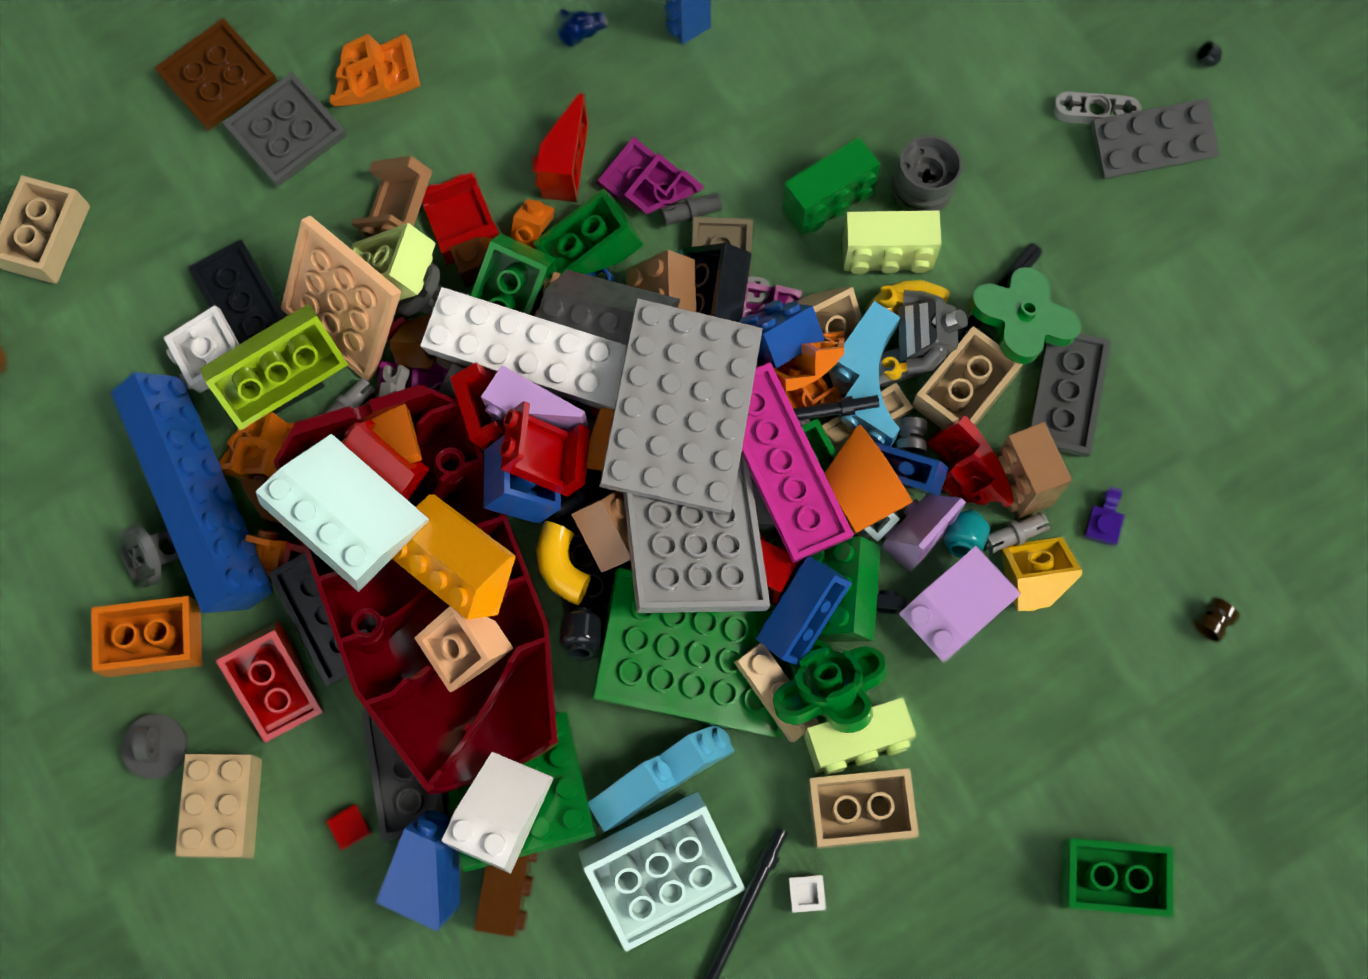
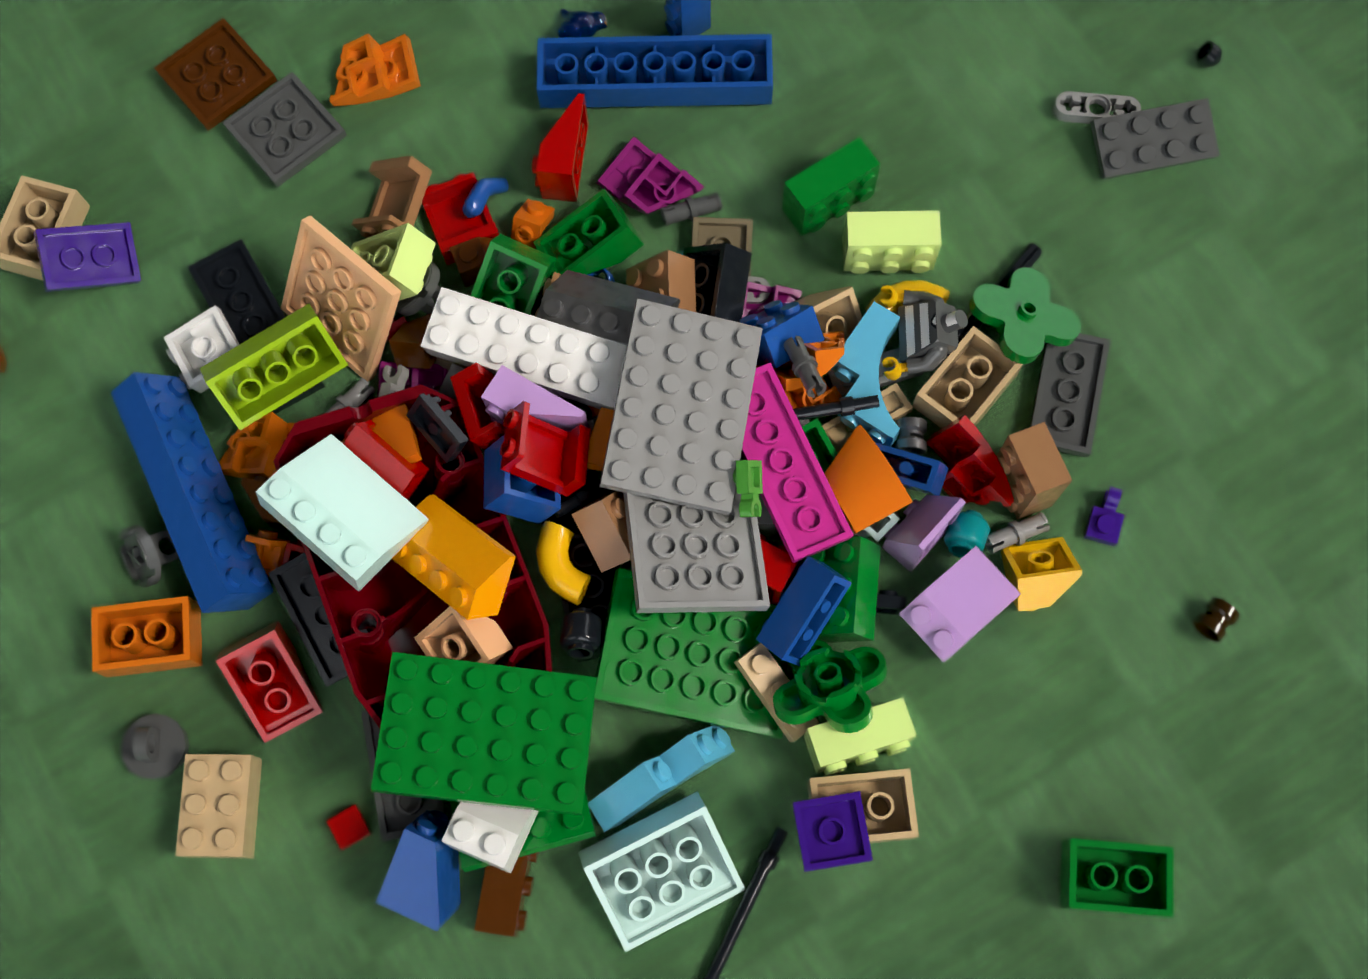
(87, 256): none -> dark purple plate
(437, 427): none -> black plate
(481, 192): none -> blue arm
(485, 734): none -> green plate
(655, 70): none -> blue brick
(749, 484): none -> bright green plate
(804, 366): none -> dark grey pin
(807, 893): white plate -> none
(832, 831): none -> dark purple plate
(926, 174): dark grey wheel -> none

